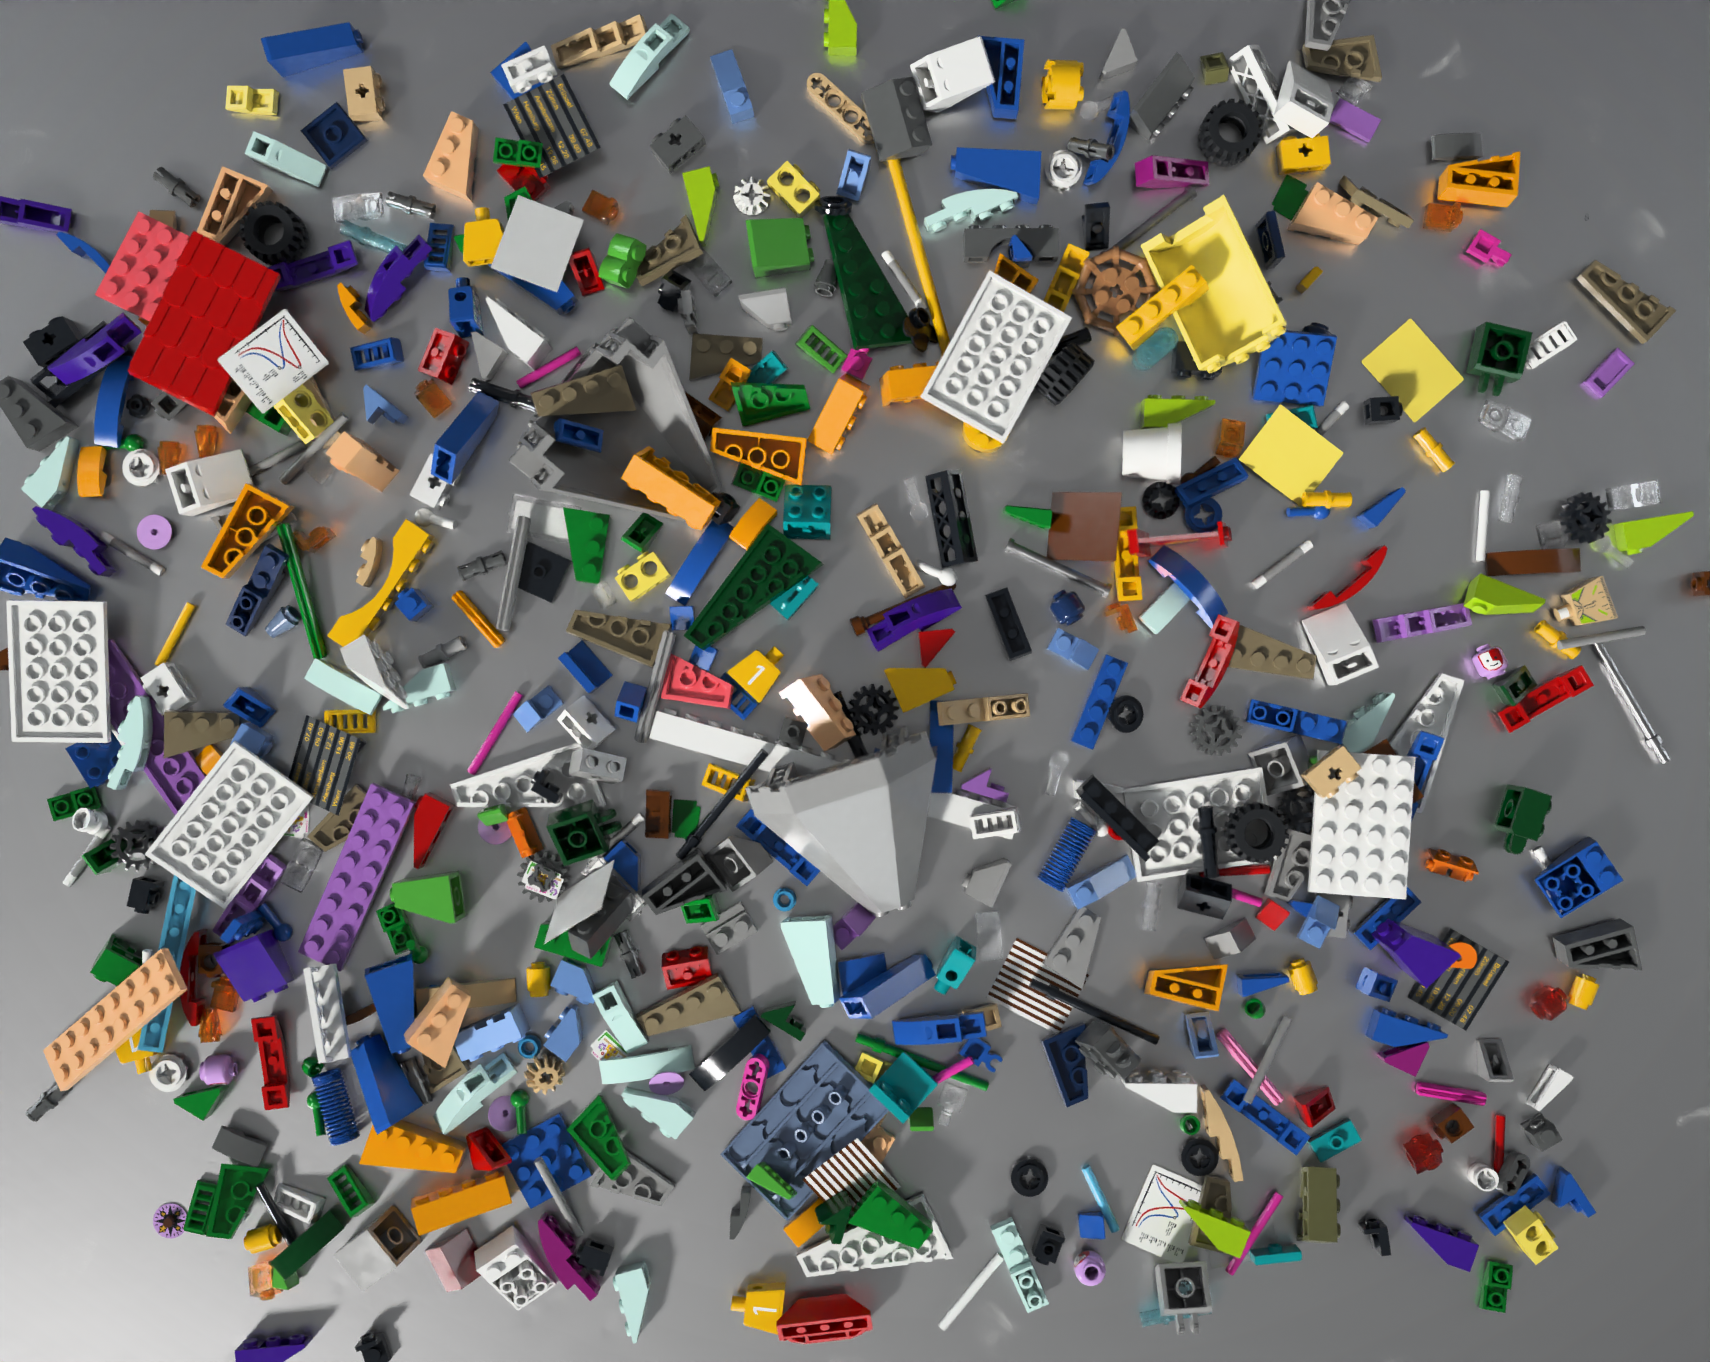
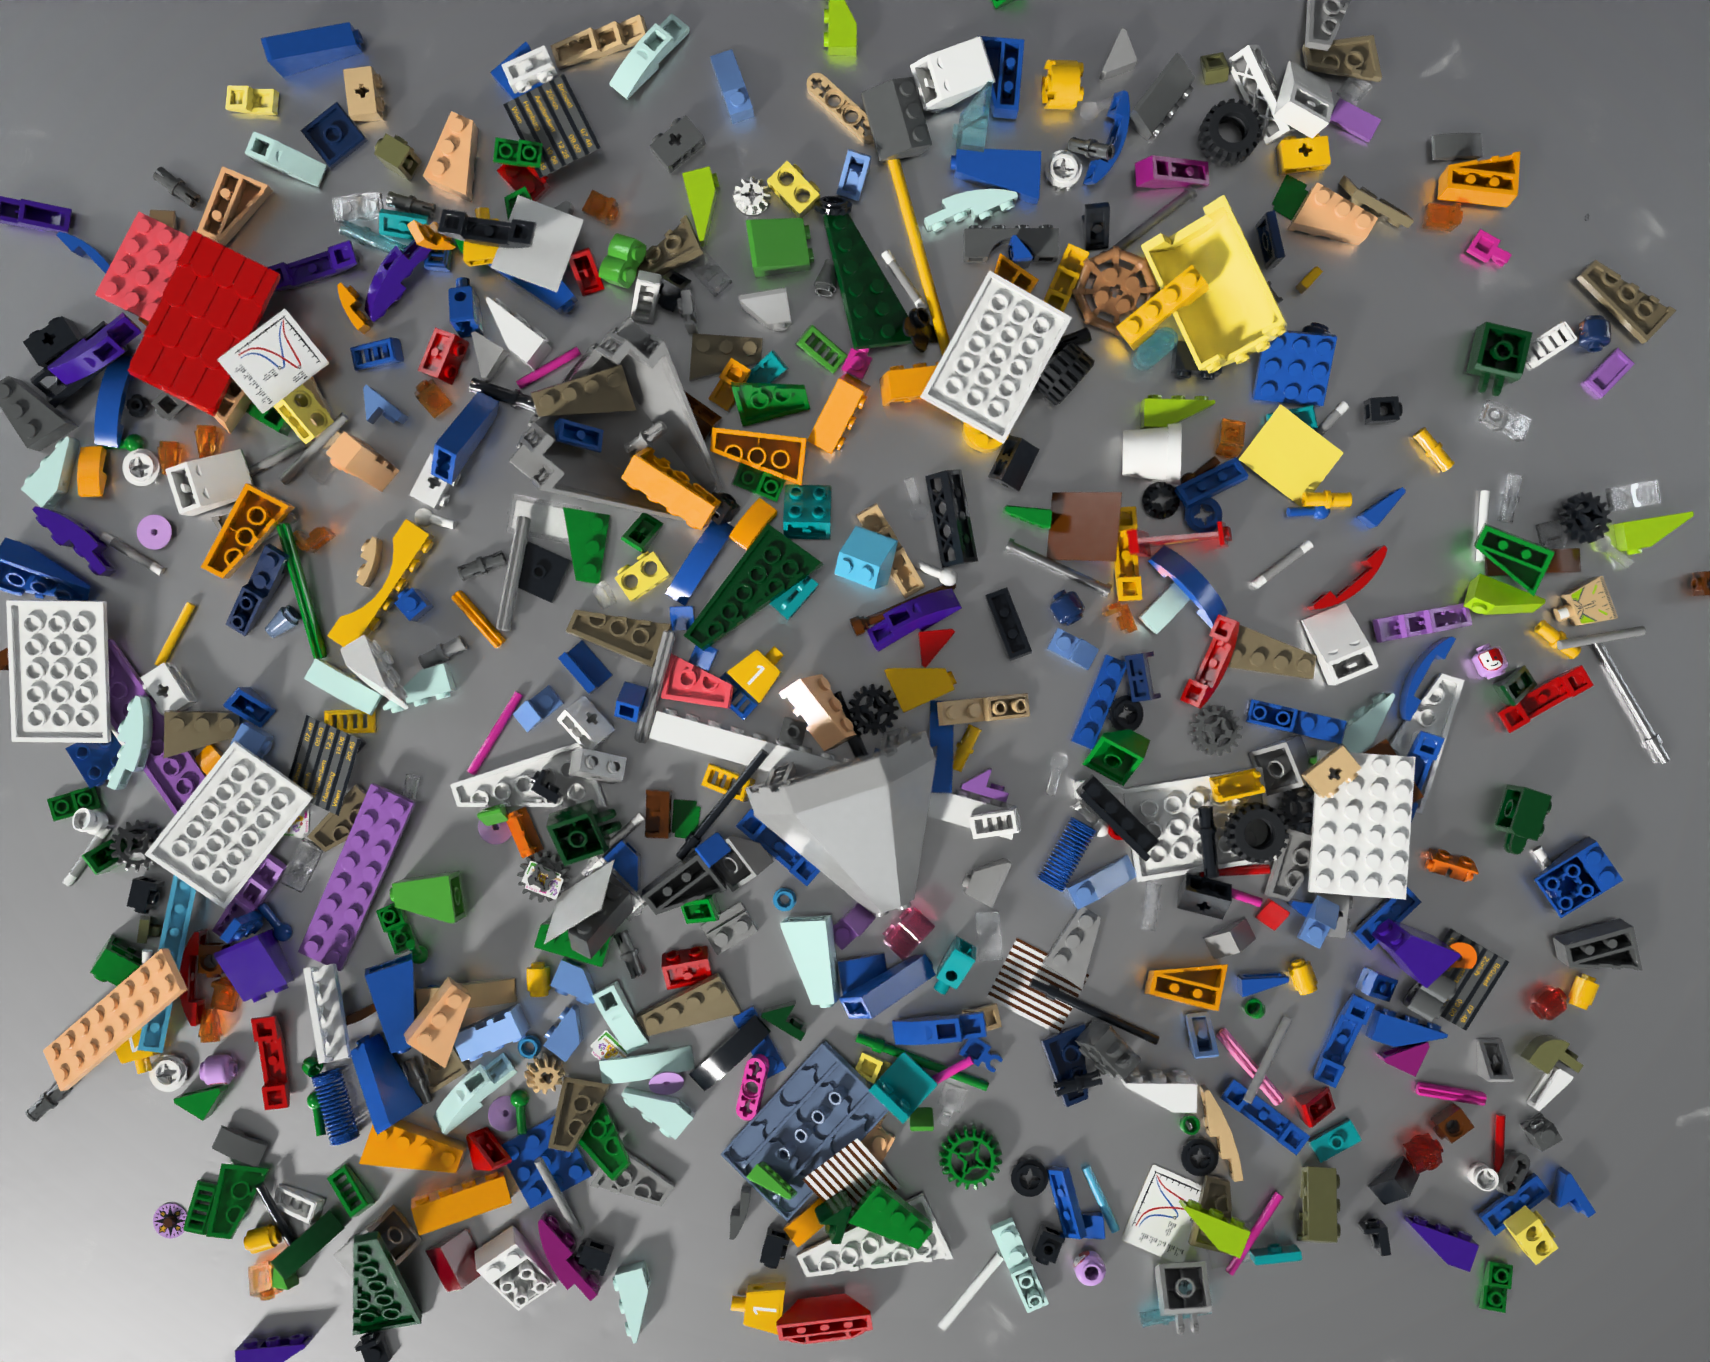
(147, 929): none -> olive tile
(258, 222): black tyre -> none
(379, 1289): none -> dark green wing
(395, 223): none -> teal plate
(397, 156): none -> olive brick
(428, 236): none -> light orange slope
(428, 824): red slope -> none
(485, 231): none -> black slope
(574, 1112): none -> dark tan wing
(646, 438): none -> light grey axle
(647, 282): none -> white slope
(713, 849): none -> blue slope
(774, 1248): none -> black brick
(867, 558): none -> medium azure slope
(907, 932): none -> clear pink brick
(974, 121): none -> clear light blue slope
(979, 1162): none -> green gear
(1013, 462): none -> black hinge
(1066, 1202): none -> blue plate
(1077, 1083): none -> black pin
(1117, 755): none -> green slope
(1140, 677): none -> dark blue hinge
(1236, 785): none -> yellow hinge
(1341, 1039): none -> blue slope
(1395, 1182): none -> black slope
(1408, 702): none -> blue slope
(1412, 369): light yellow sticker -> none
(1430, 1001): none -> dark grey brick
(1516, 556): none -> green wedge
(1547, 1051): none -> olive brick
(1594, 333): none -> dark blue head

